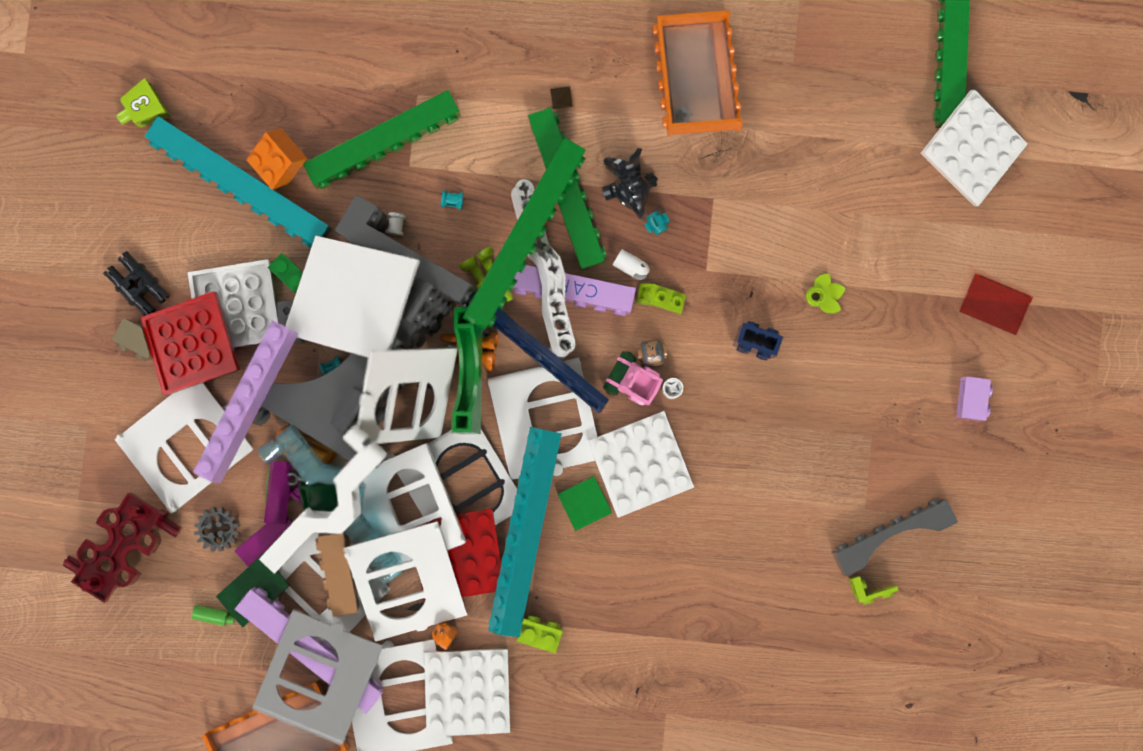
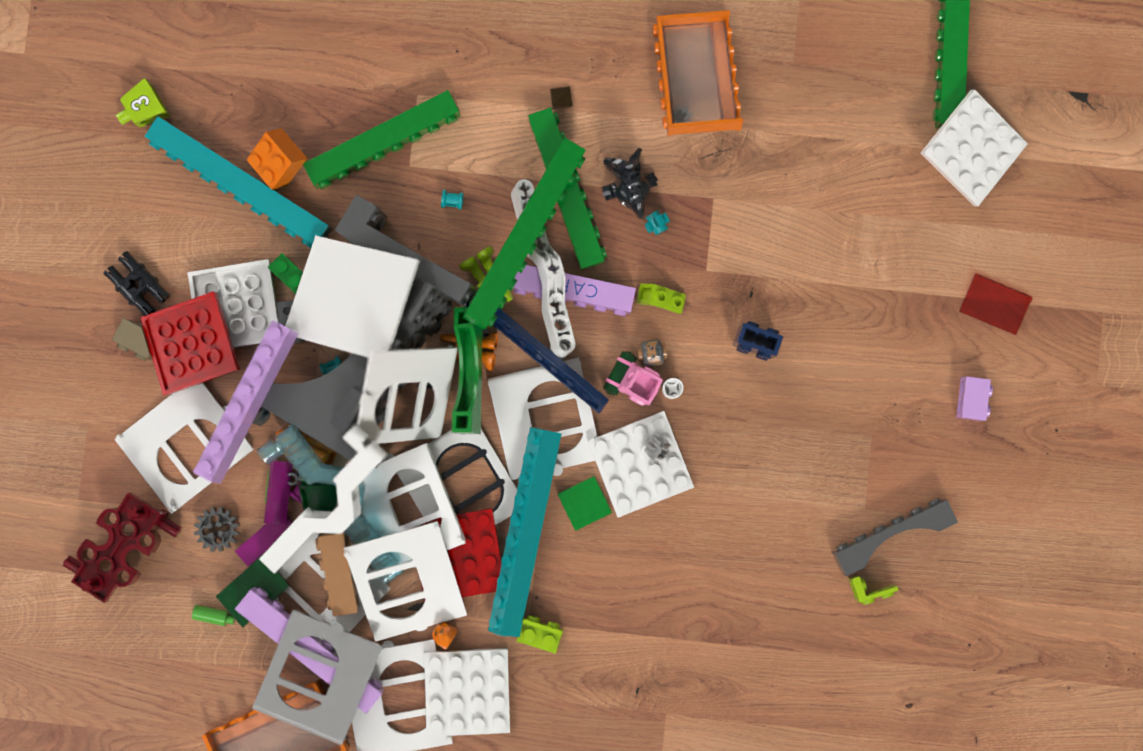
(395, 224): white bush -> none
(631, 265): white piece -> none
(657, 447): none -> light grey gear
(827, 292): lime plate -> none

